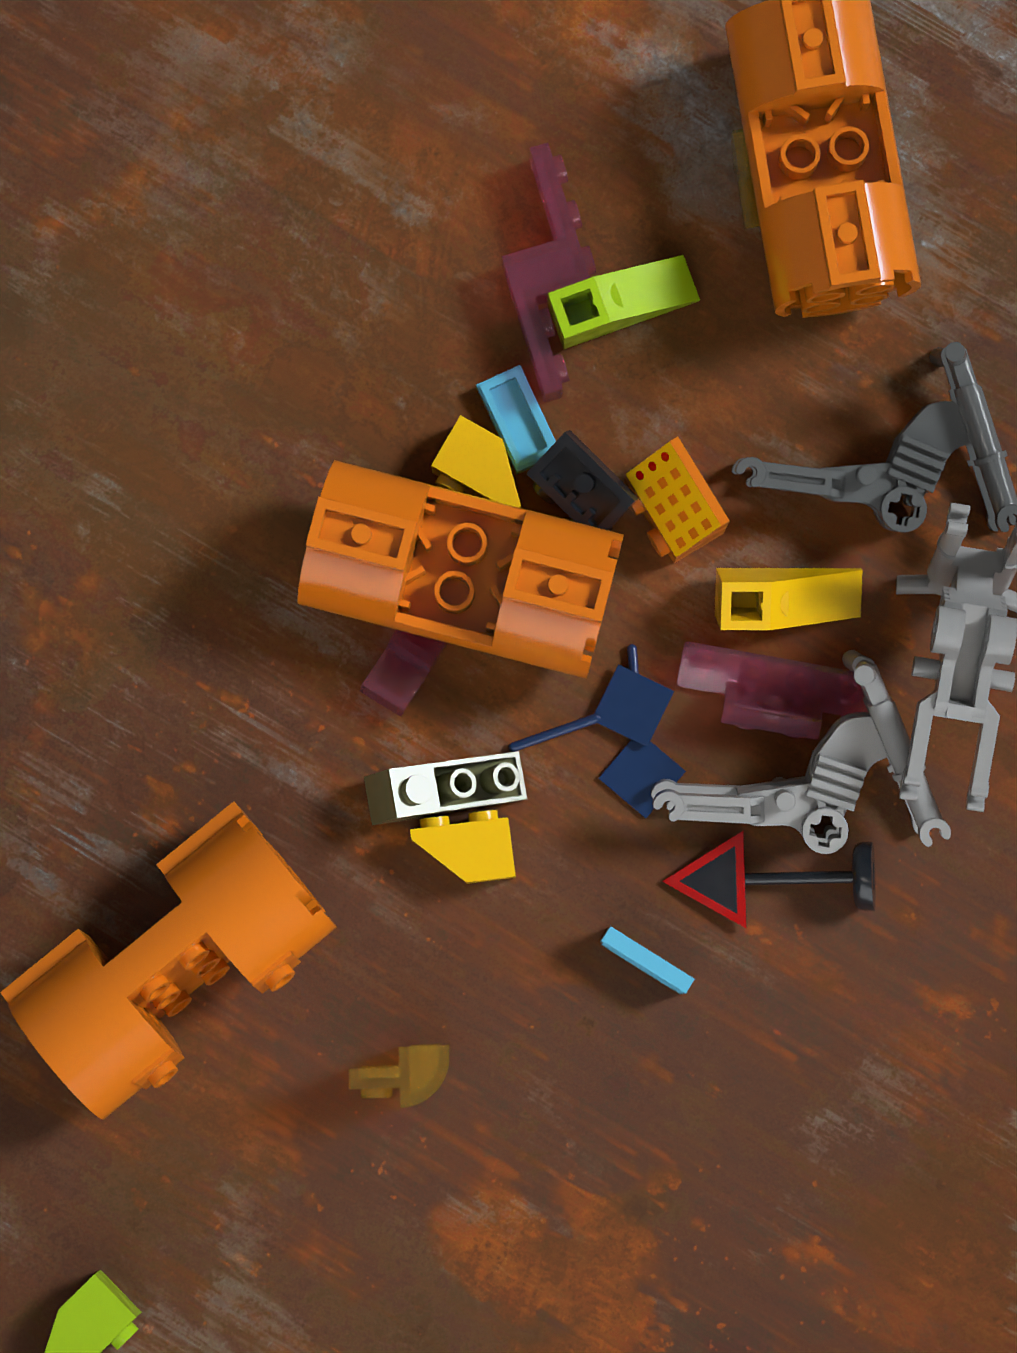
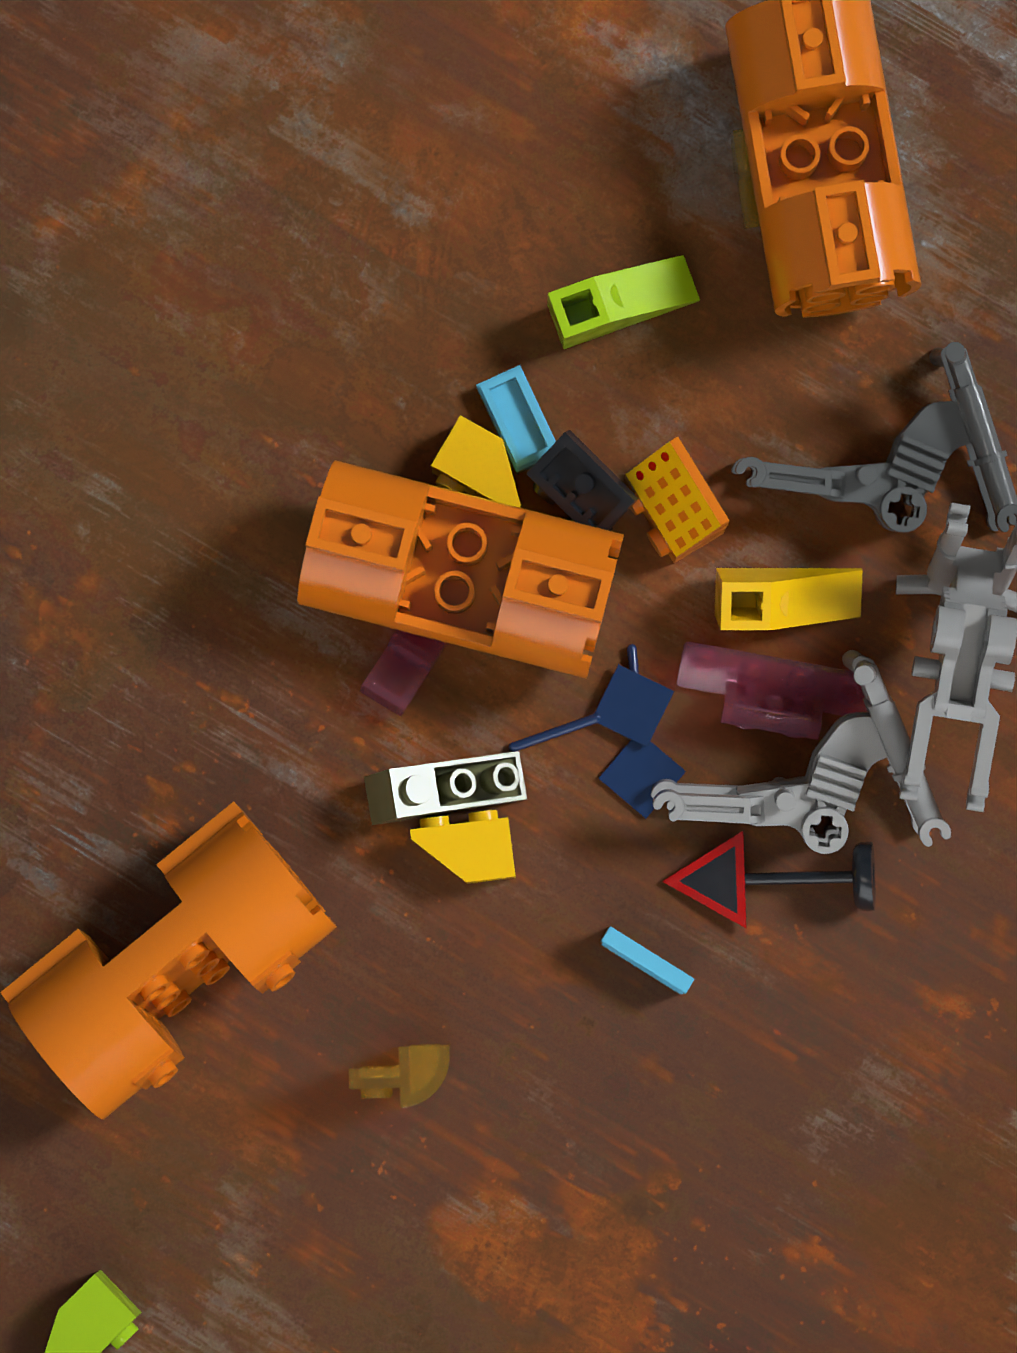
(547, 268): clear pink bracket -> none

